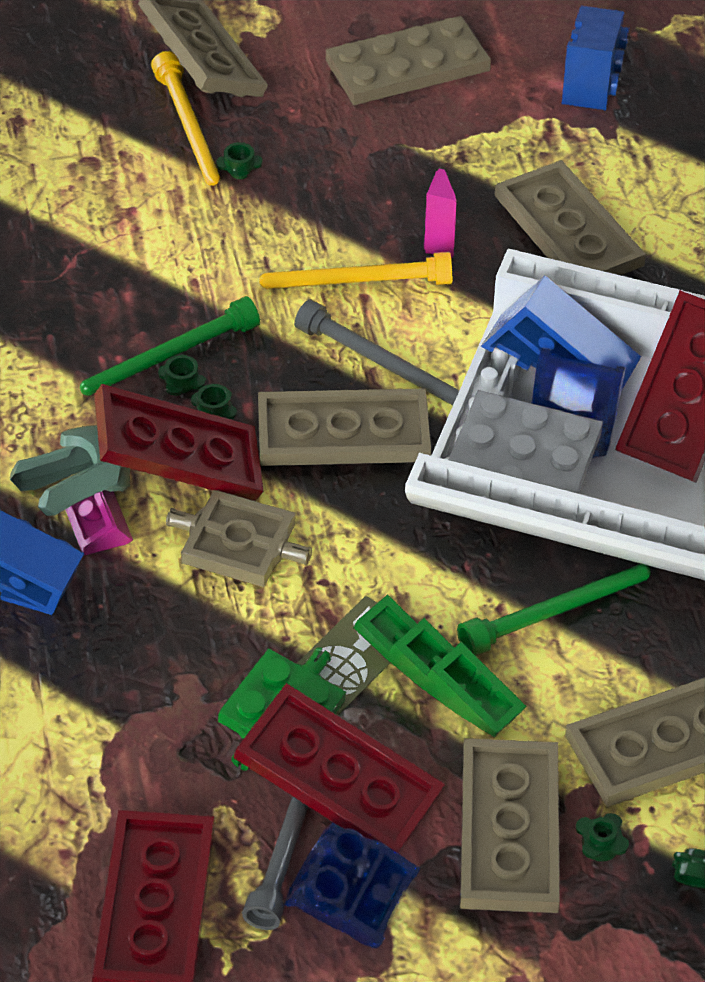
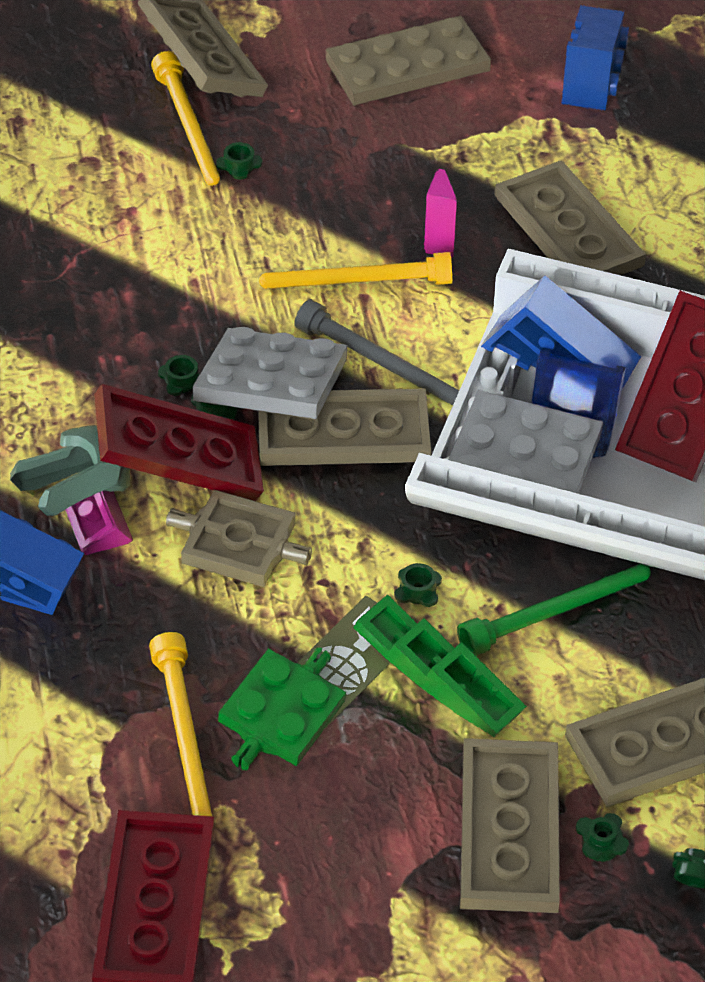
(169, 655): none -> yellow piece
(240, 316): green piece -> none
(265, 904): dark grey piece -> none
(271, 372): none -> light grey plate
(338, 769): dark red plate -> none
(352, 884): clear blue slope -> none
(418, 585): none -> dark green plate

